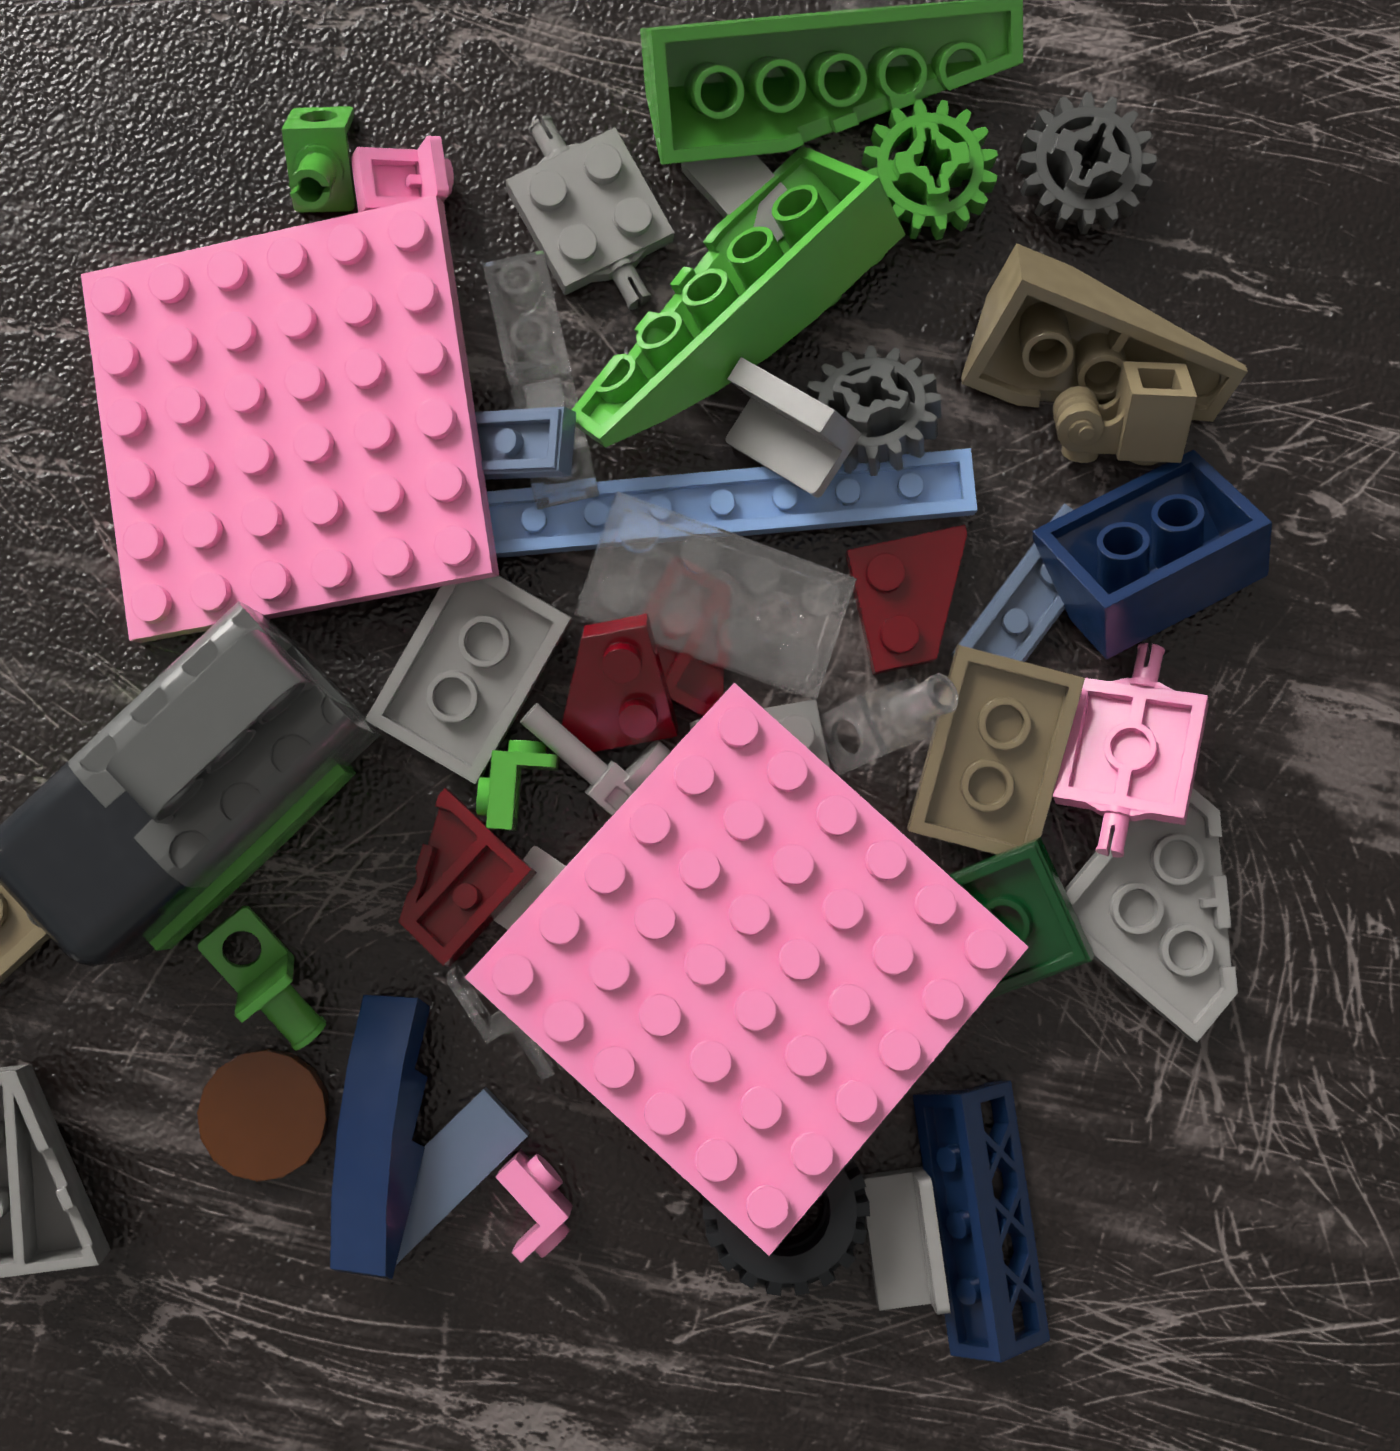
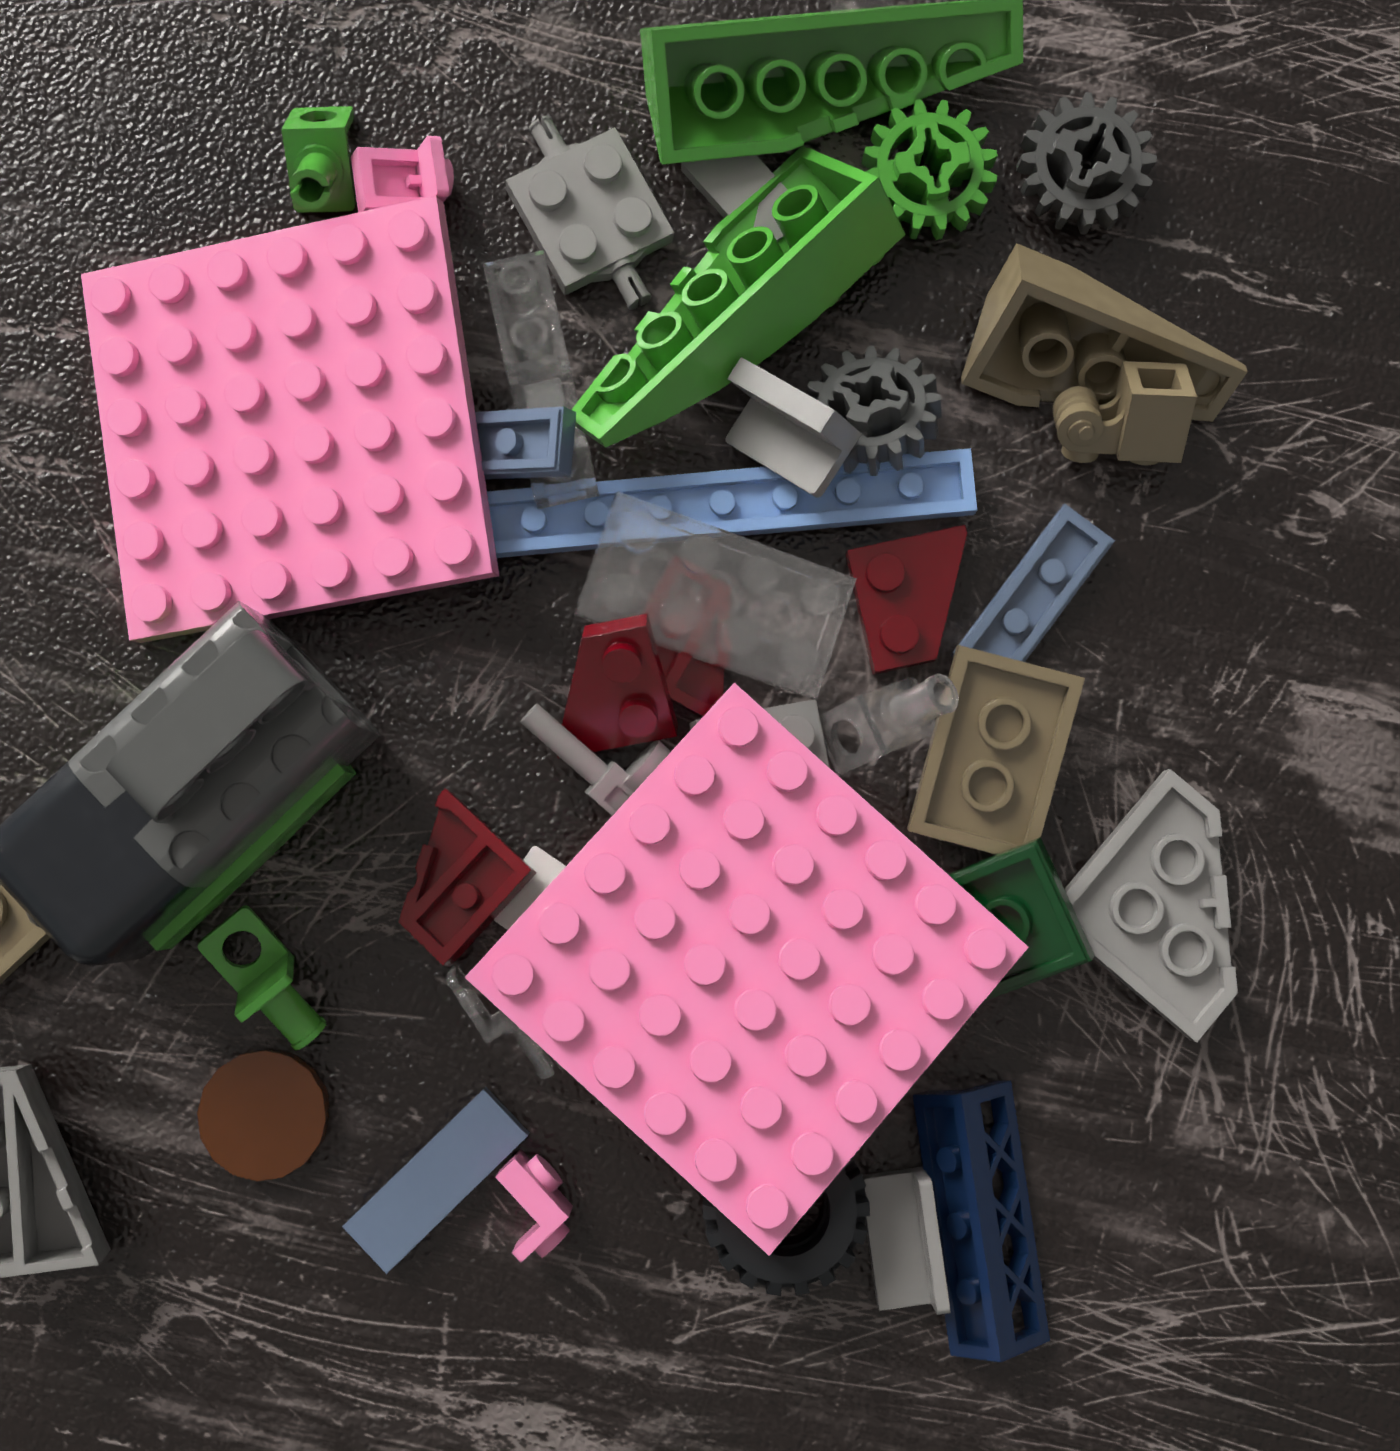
(374, 1144): dark blue slope -> none
(468, 672): light grey plate -> none
(500, 793): bright green bracket -> none
(1132, 751): bright pink plate -> none
(1154, 552): dark blue slope -> none

